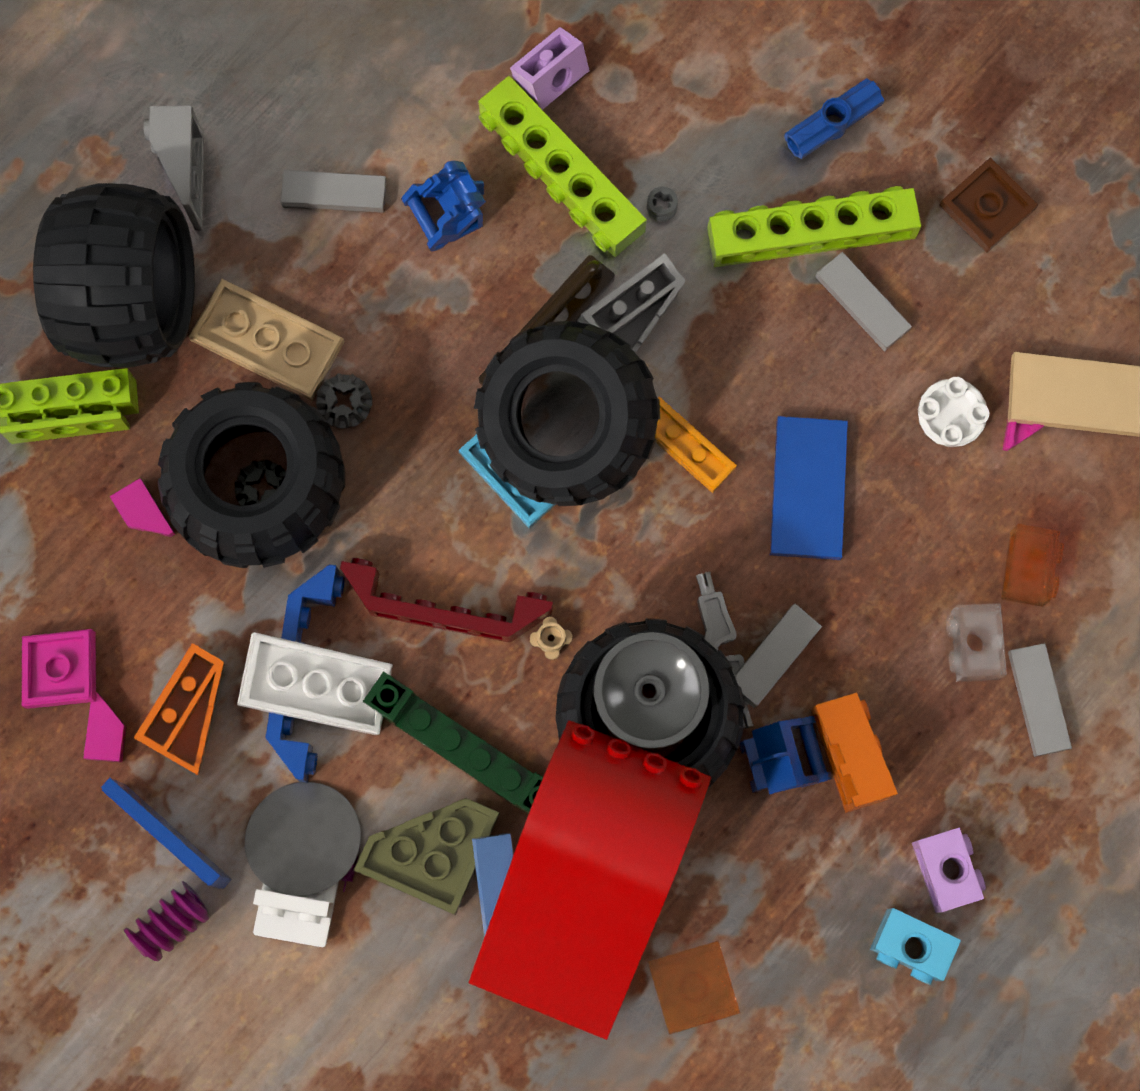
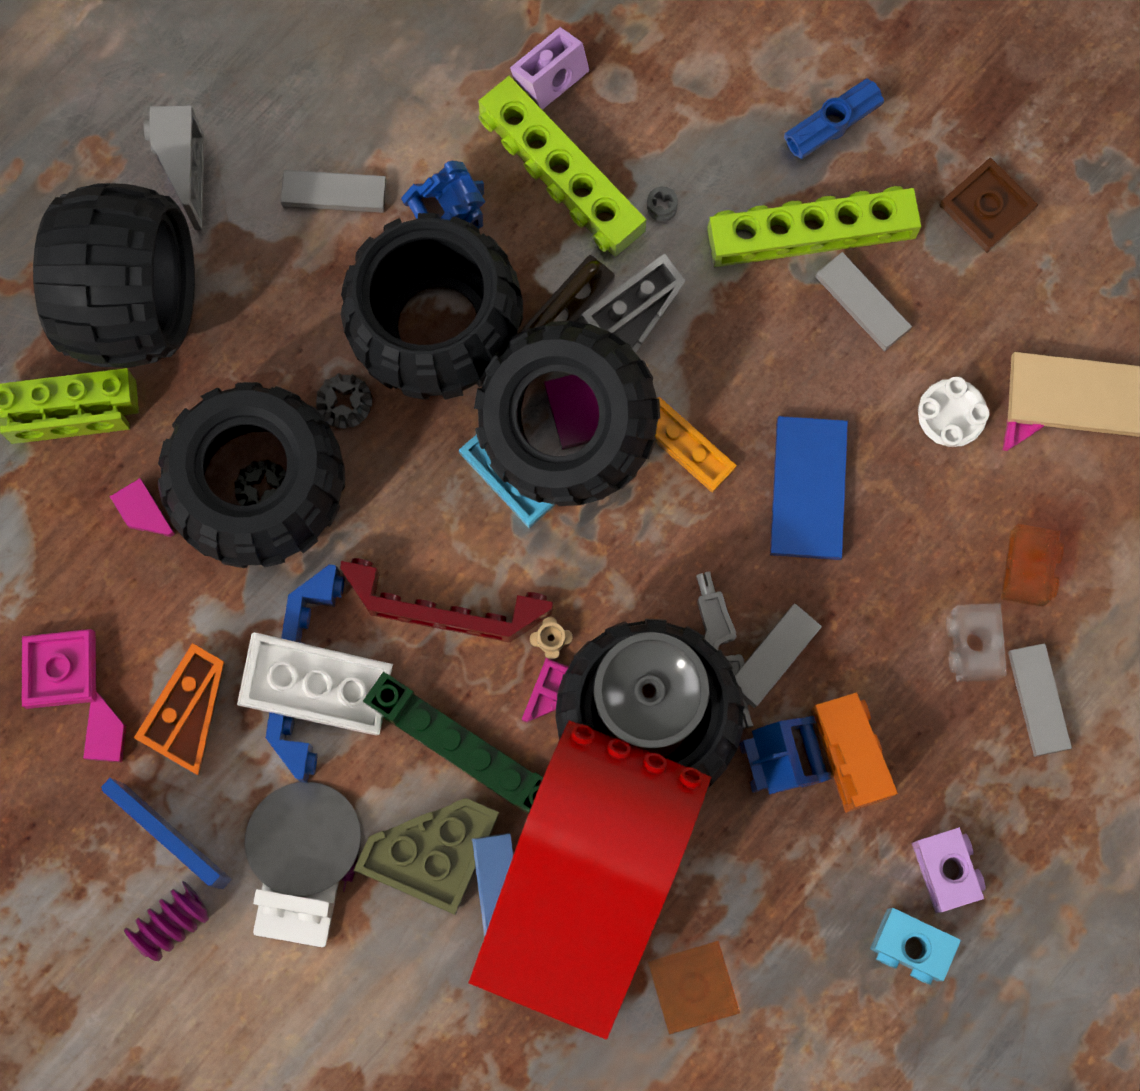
(266, 339): tan tile -> none
(416, 258): none -> black tyre
(544, 695): none -> dark pink tile
(573, 410): none -> dark pink tile

